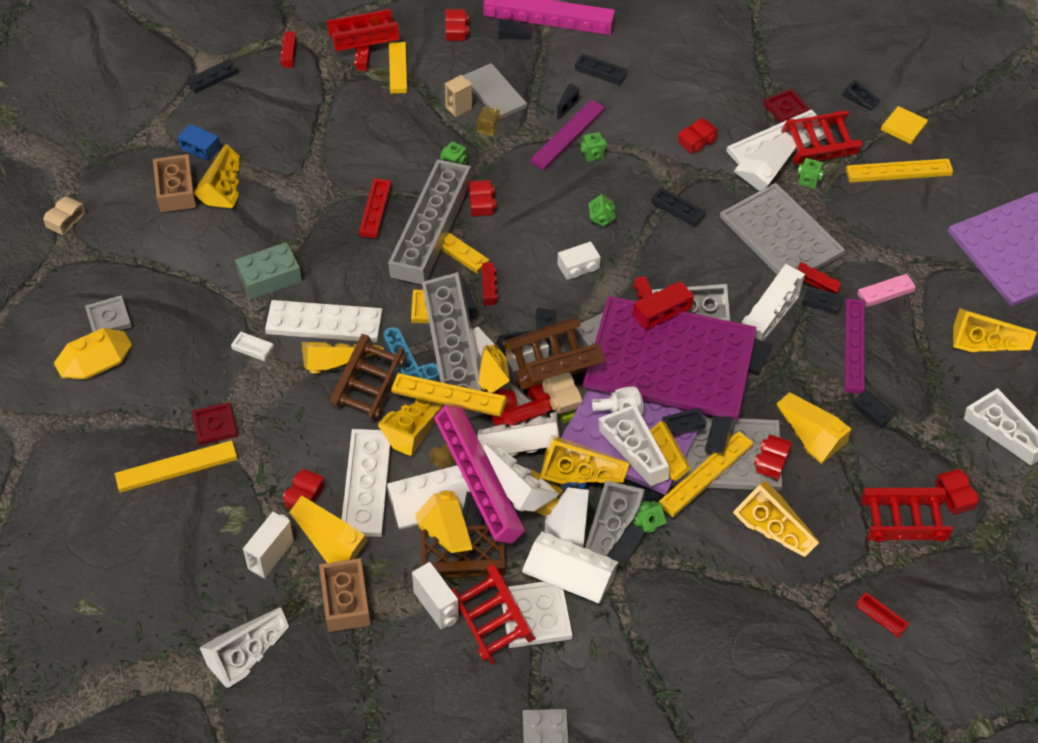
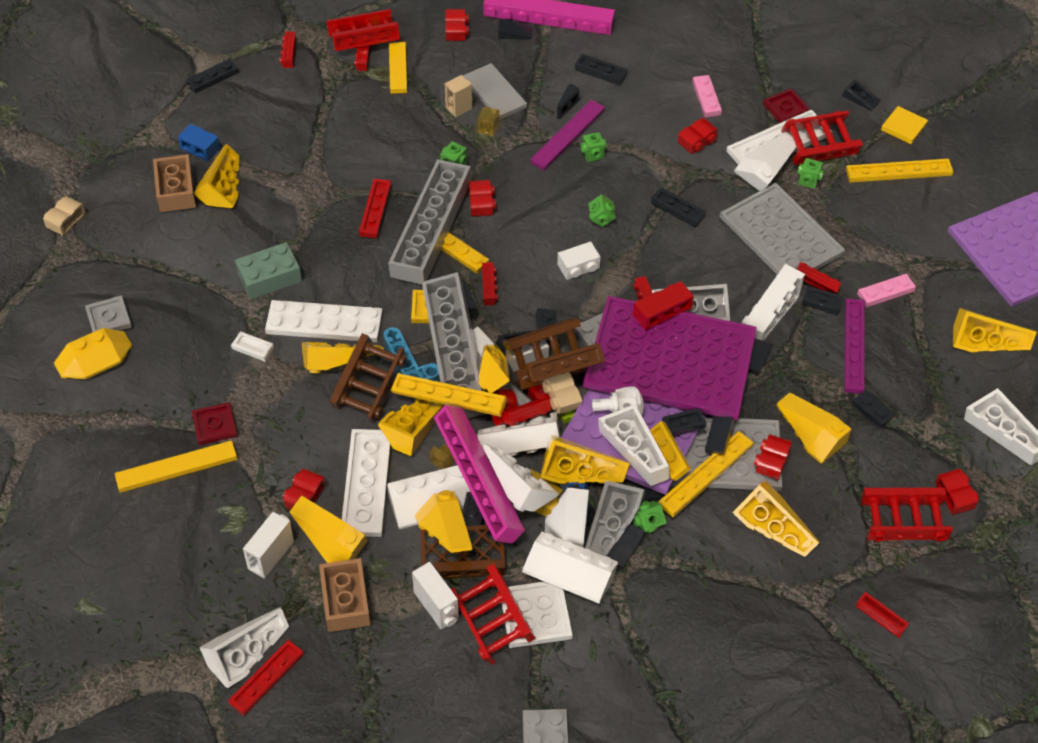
(266, 677): none -> red tile
(706, 96): none -> bright pink plate

